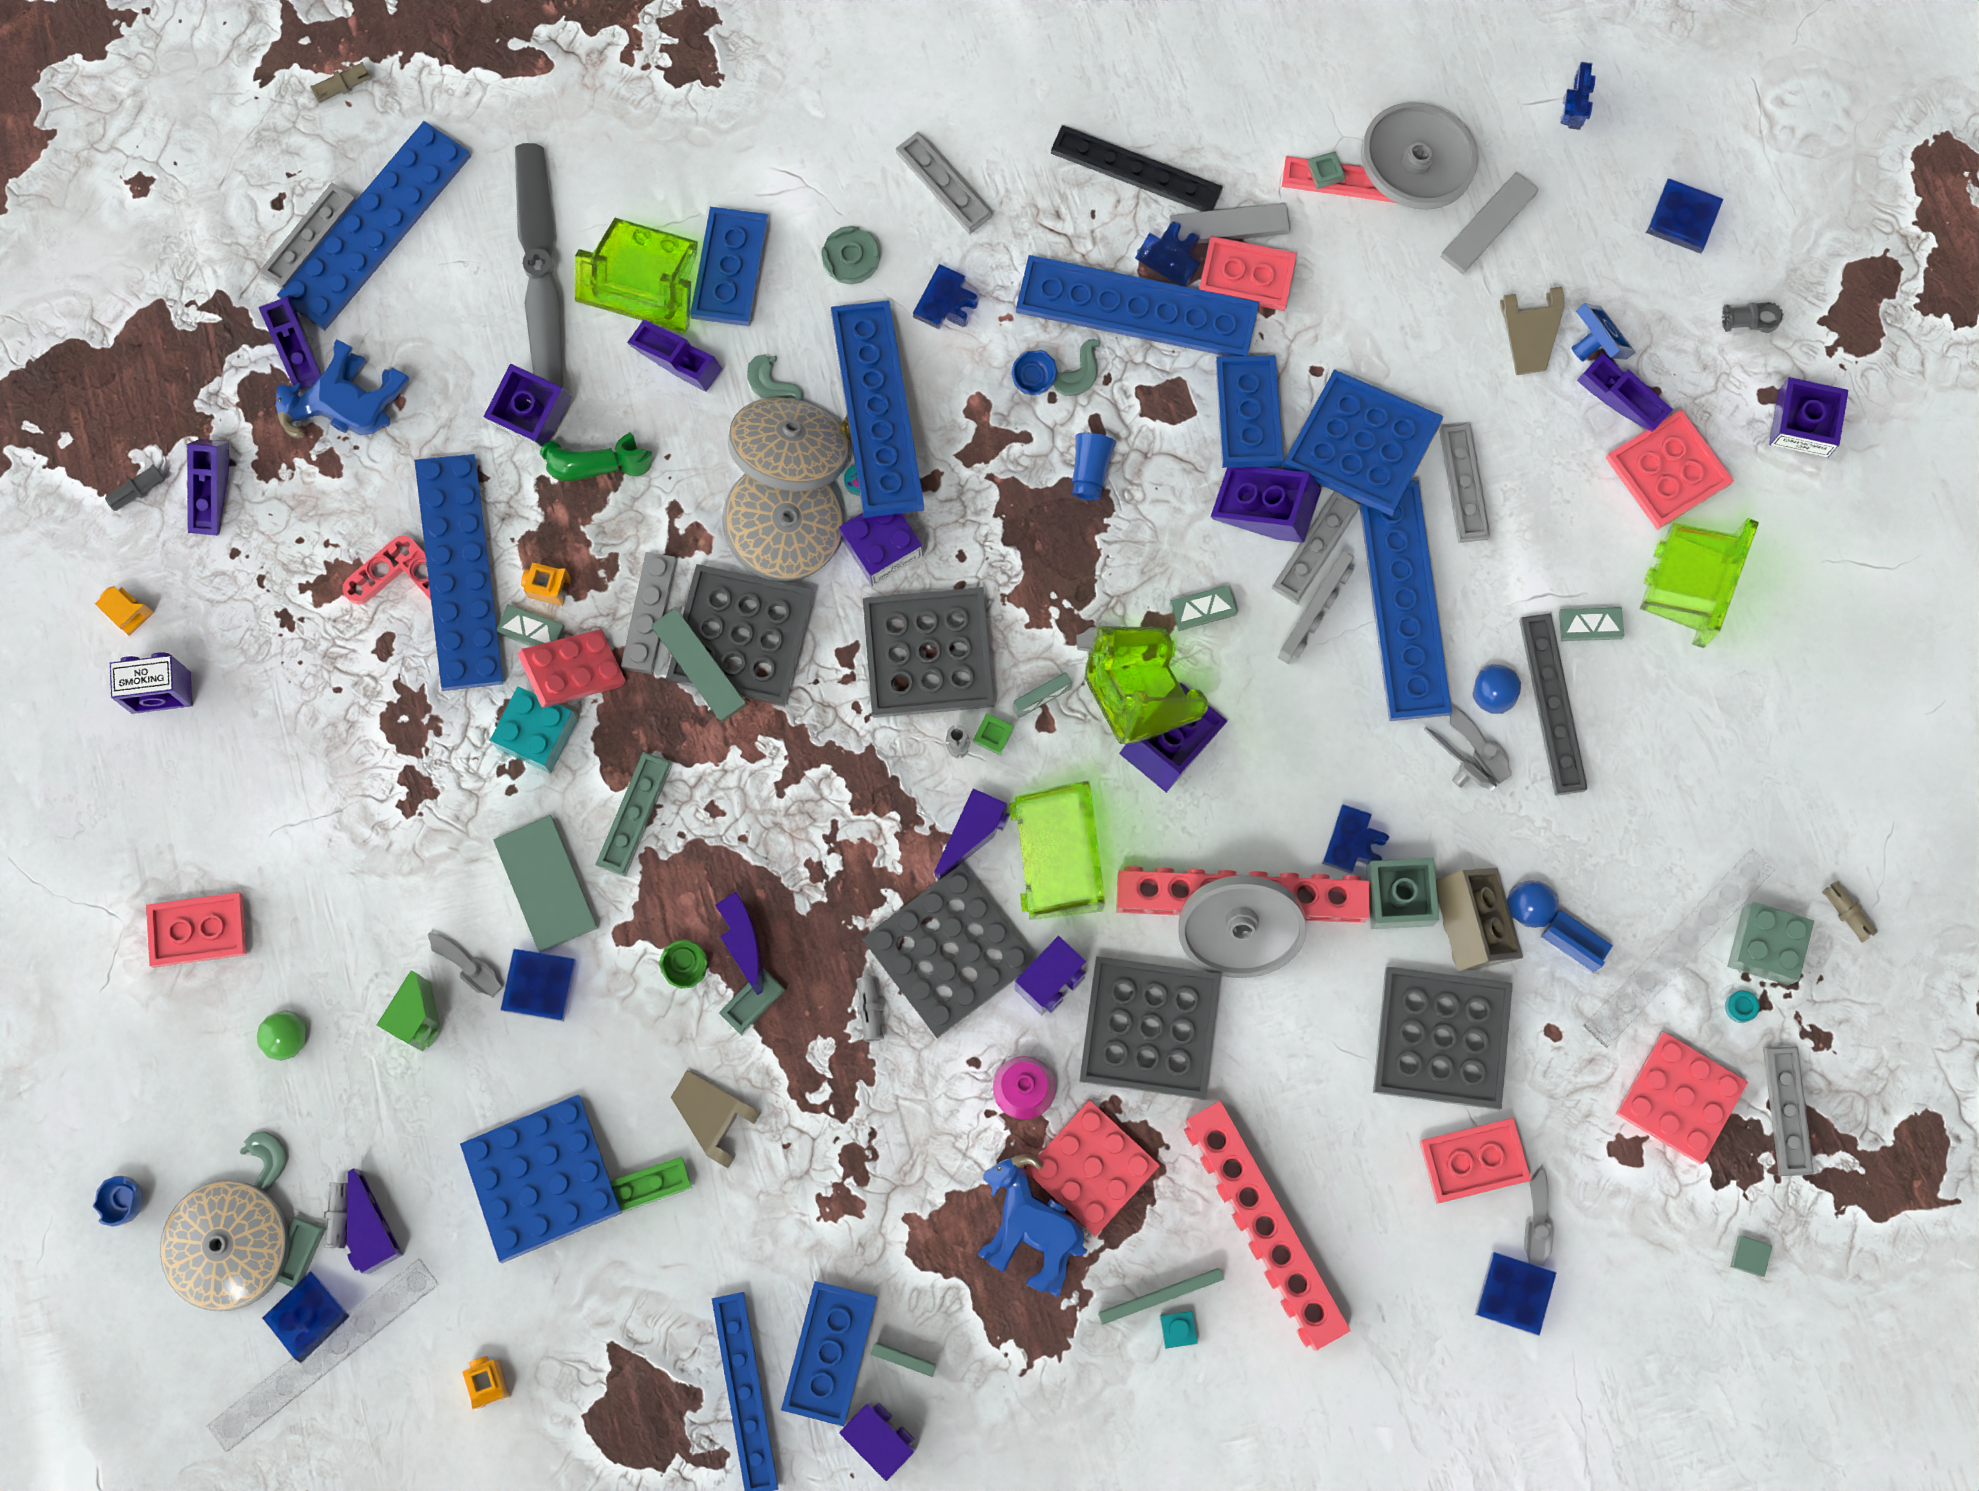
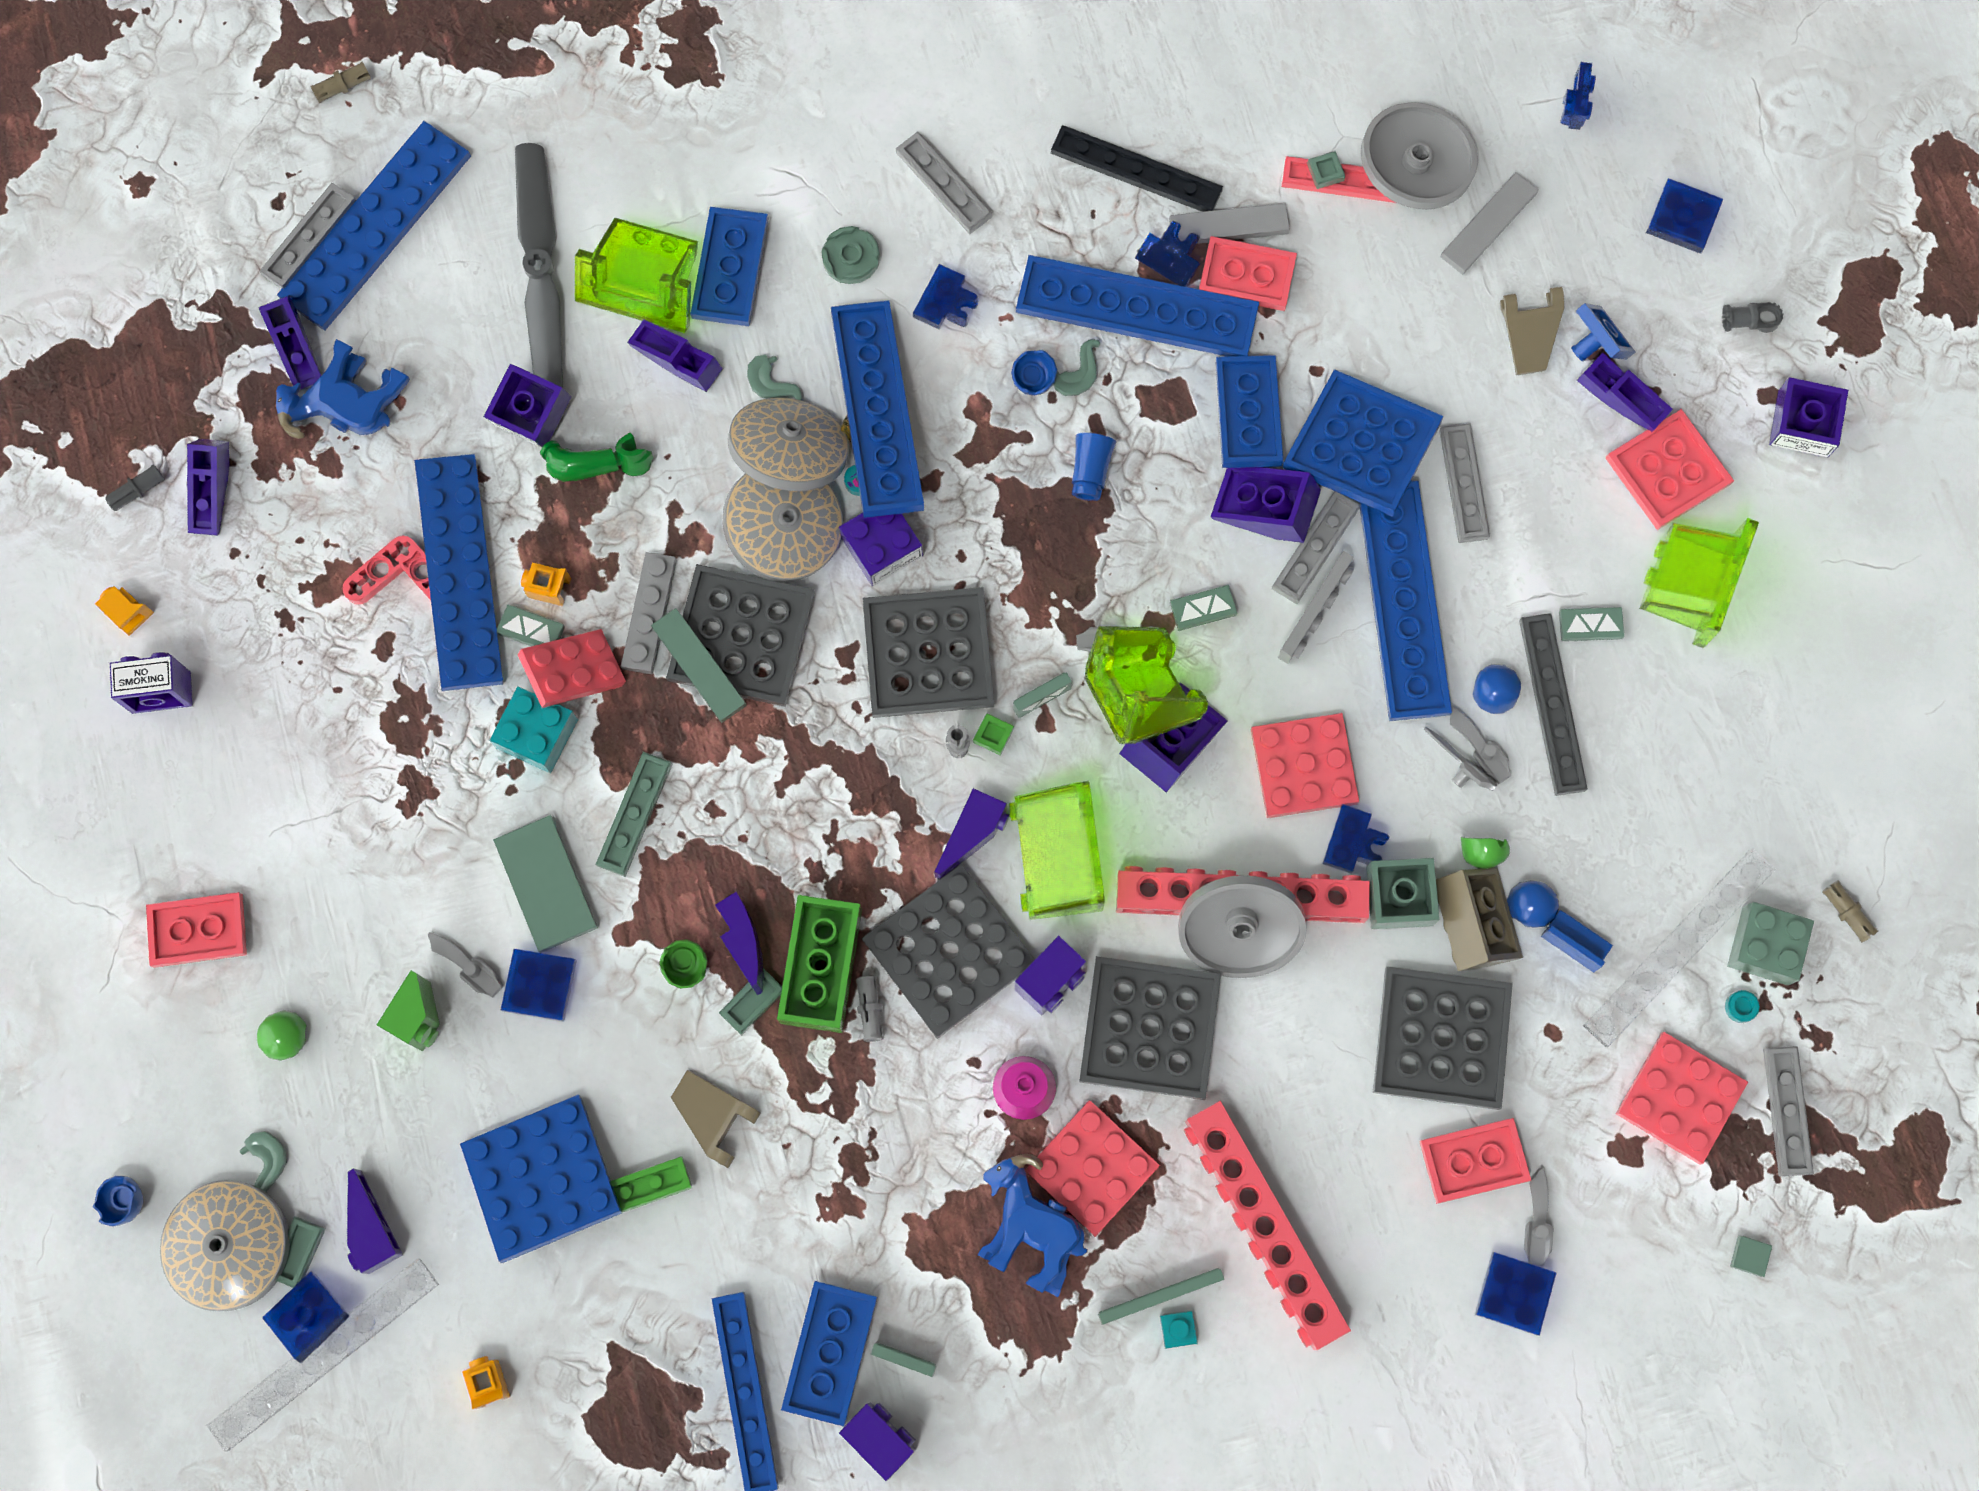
(336, 1215): light grey pin -> none
(827, 933): none -> bright green brick
(1304, 765): none -> coral plate
(1484, 852): none -> bright green hair

